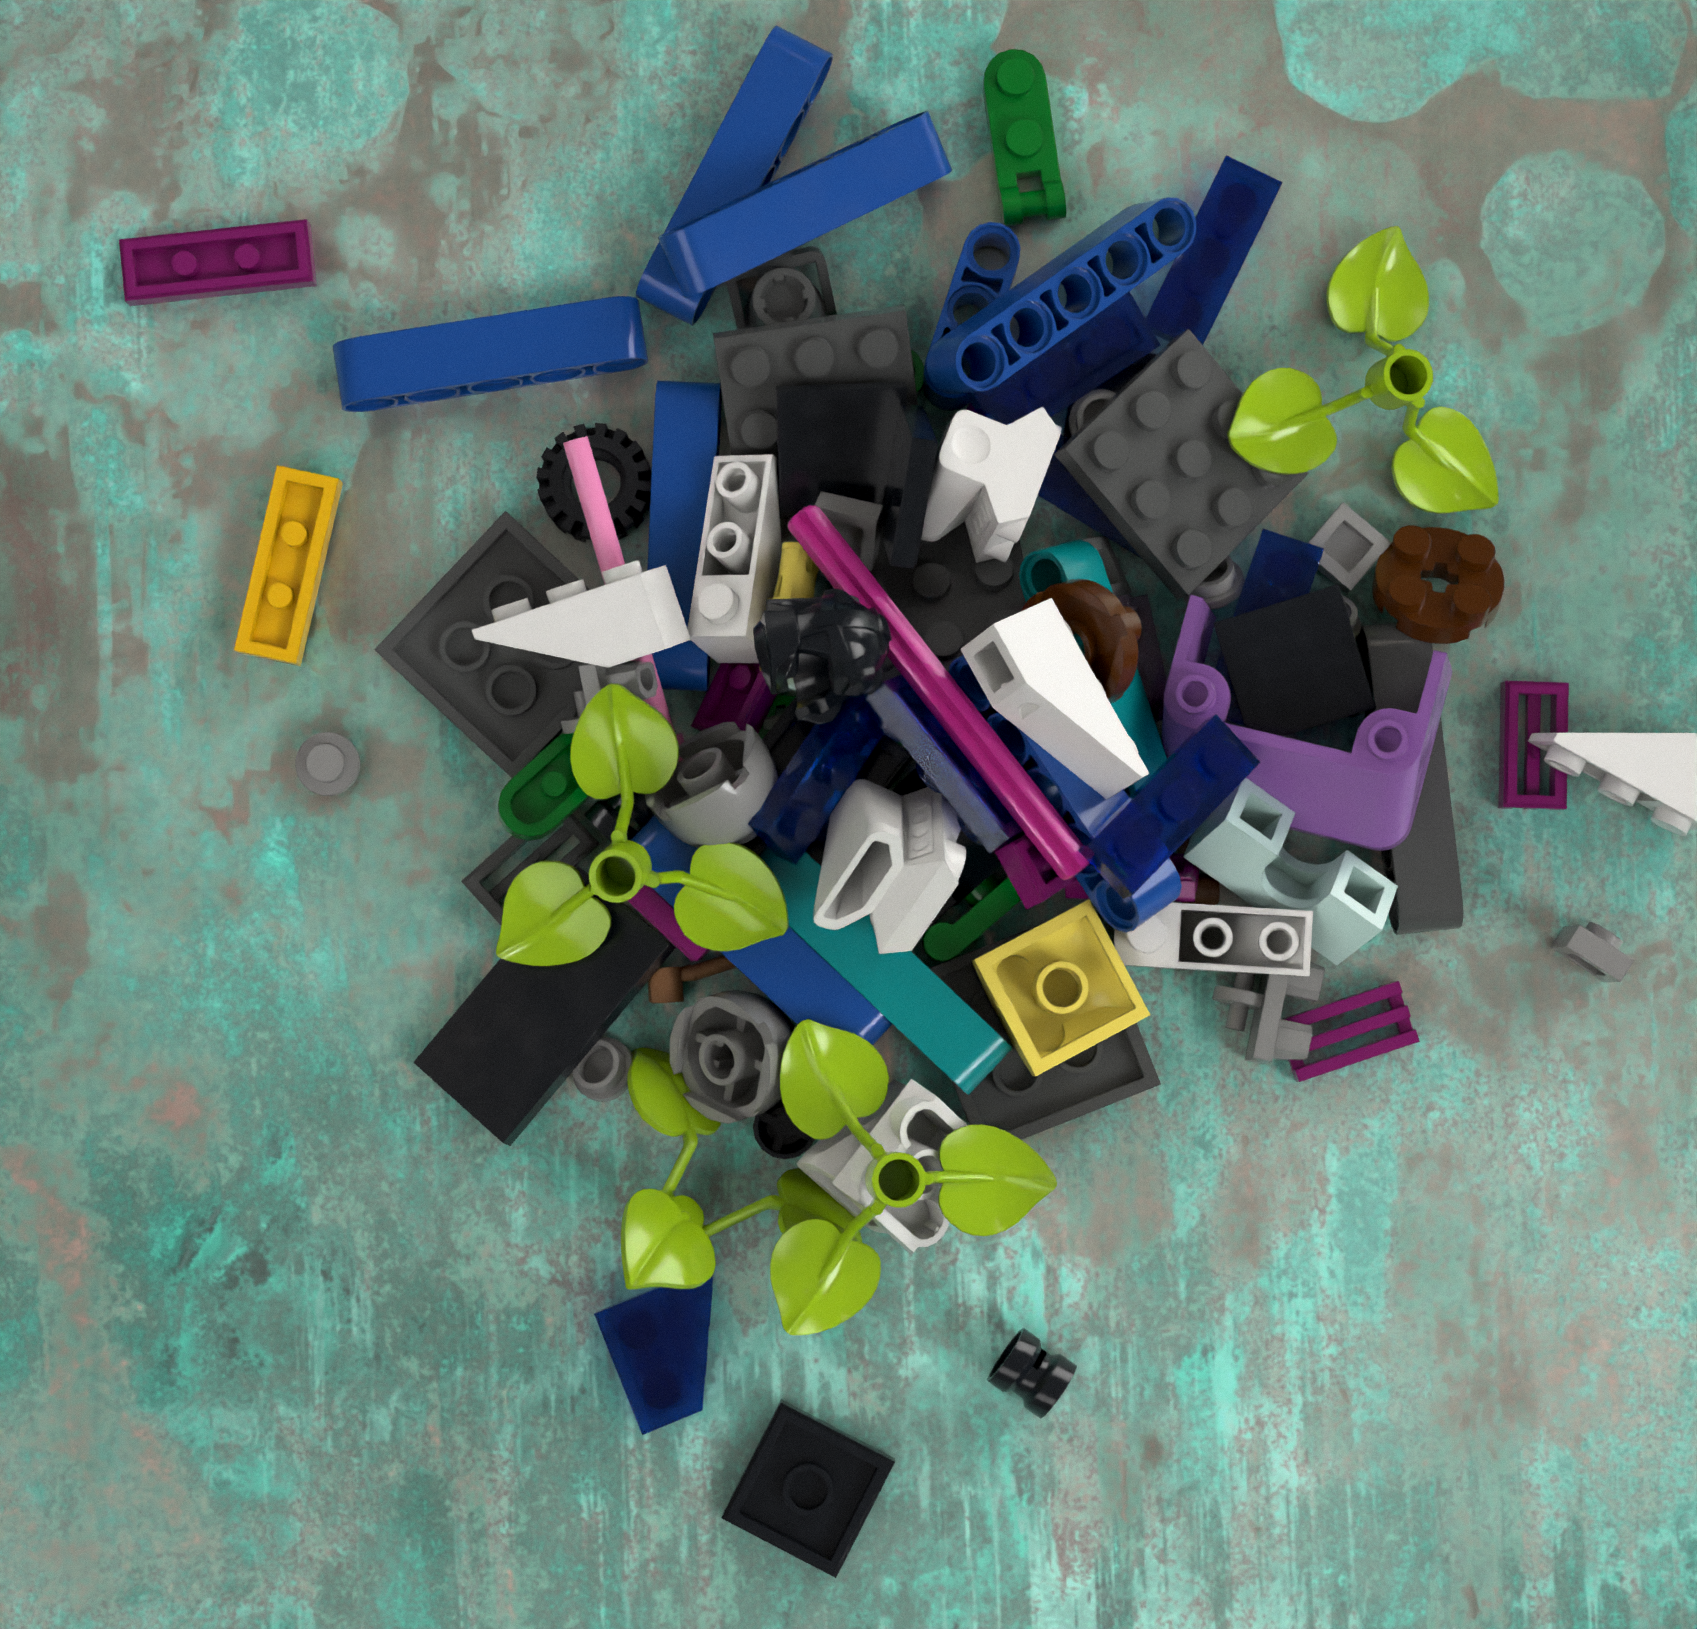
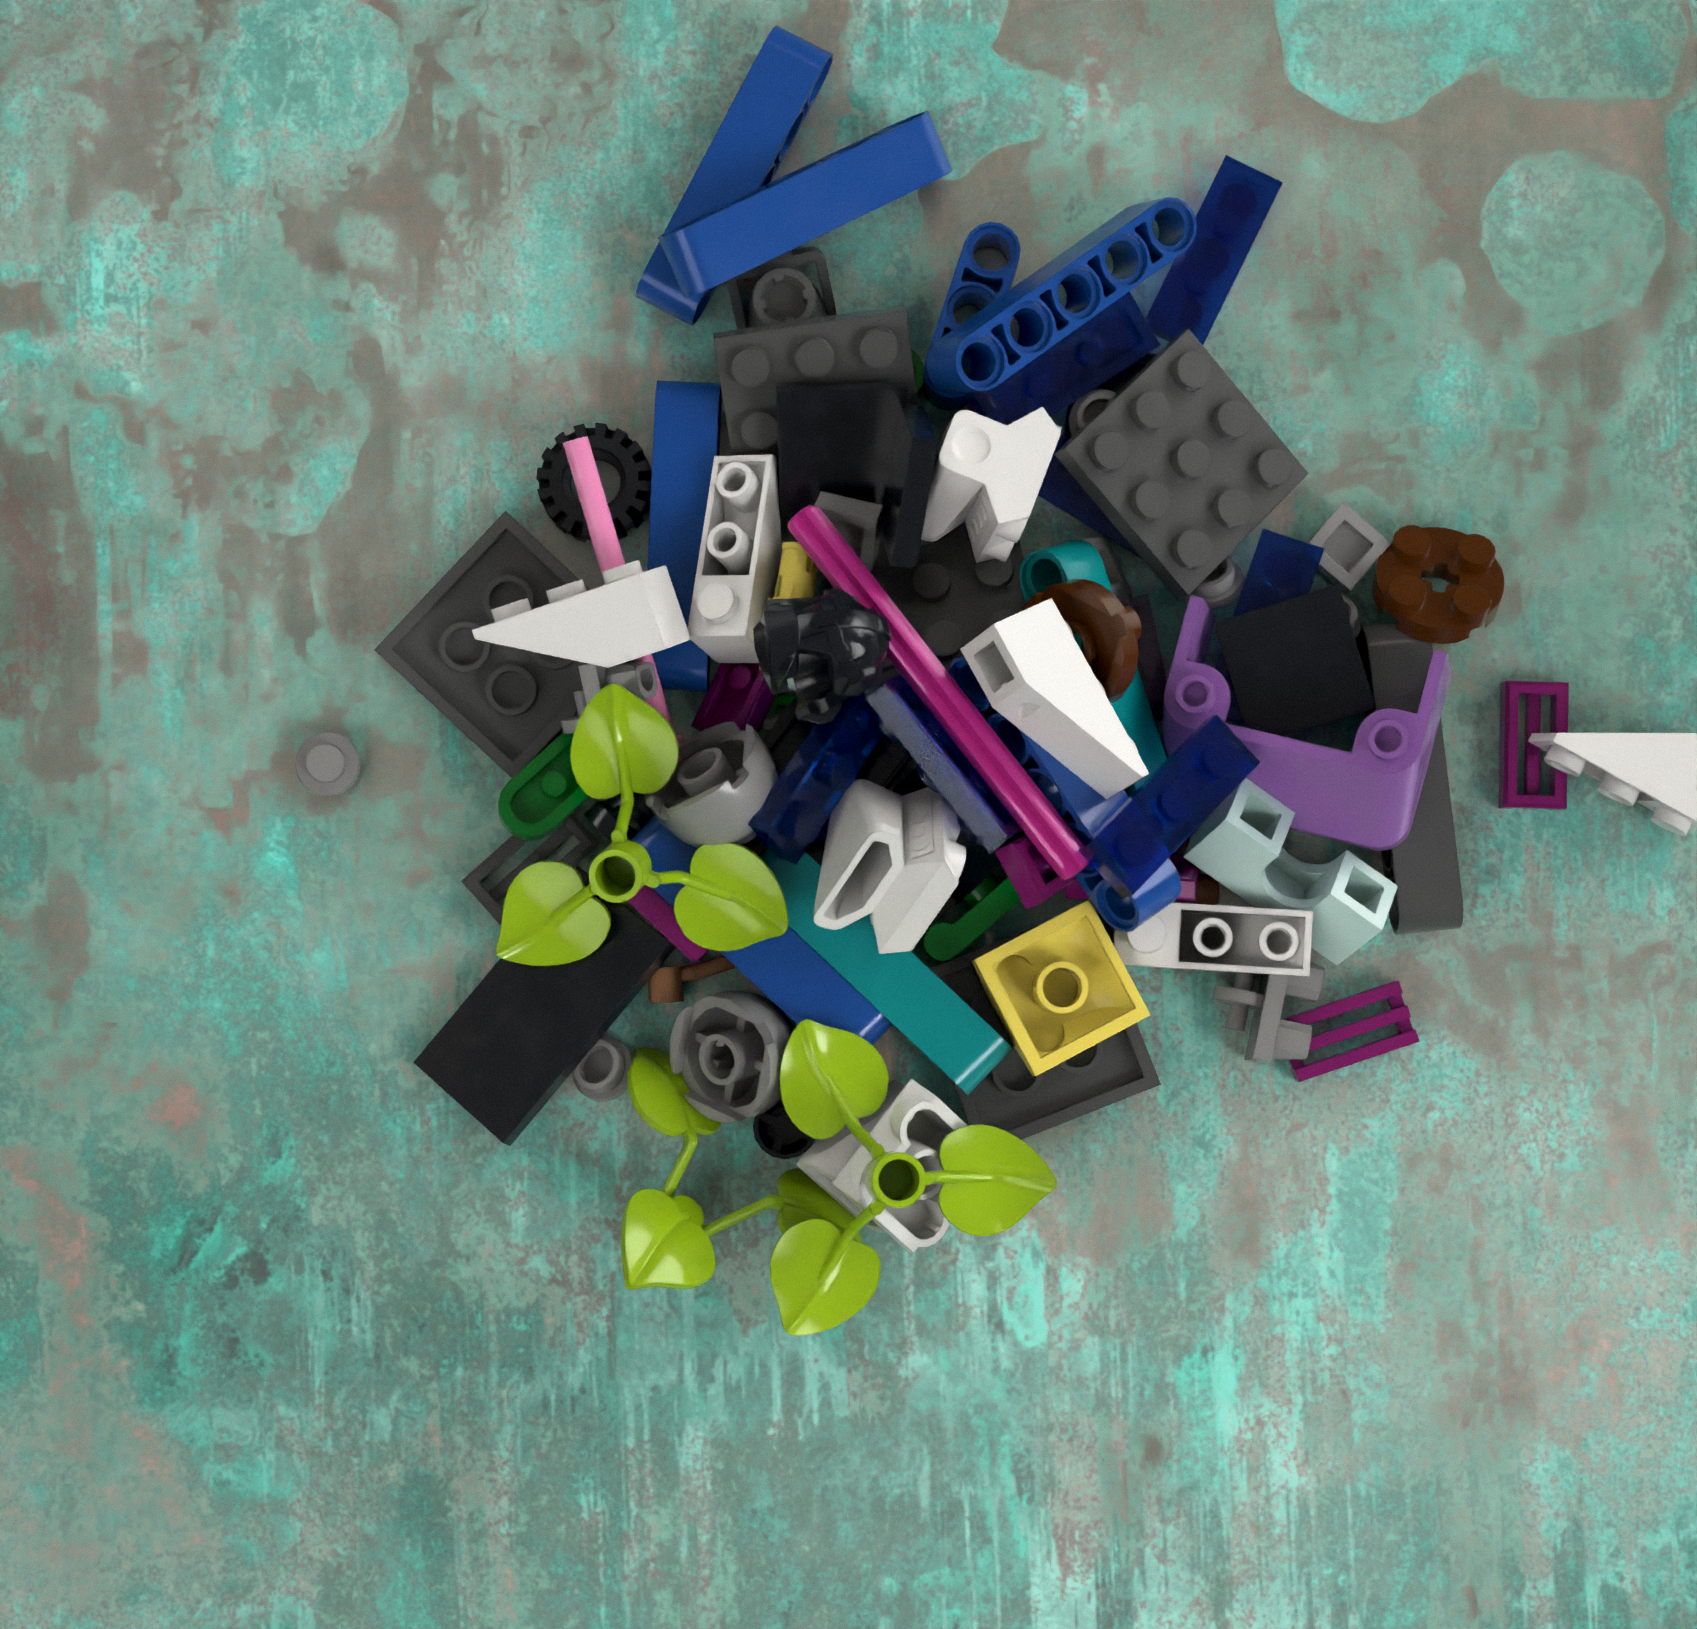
(217, 262): magenta tile -> none
(288, 565): yellow plate -> none
(490, 354): blue beam -> none
(660, 1351): clear blue wing -> none
(808, 1488): black tile -> none
(1022, 137): green plate -> none
(1032, 1373): black wheel -> none
(1282, 415): lime plant -> none
(1594, 951): light grey plate -> none

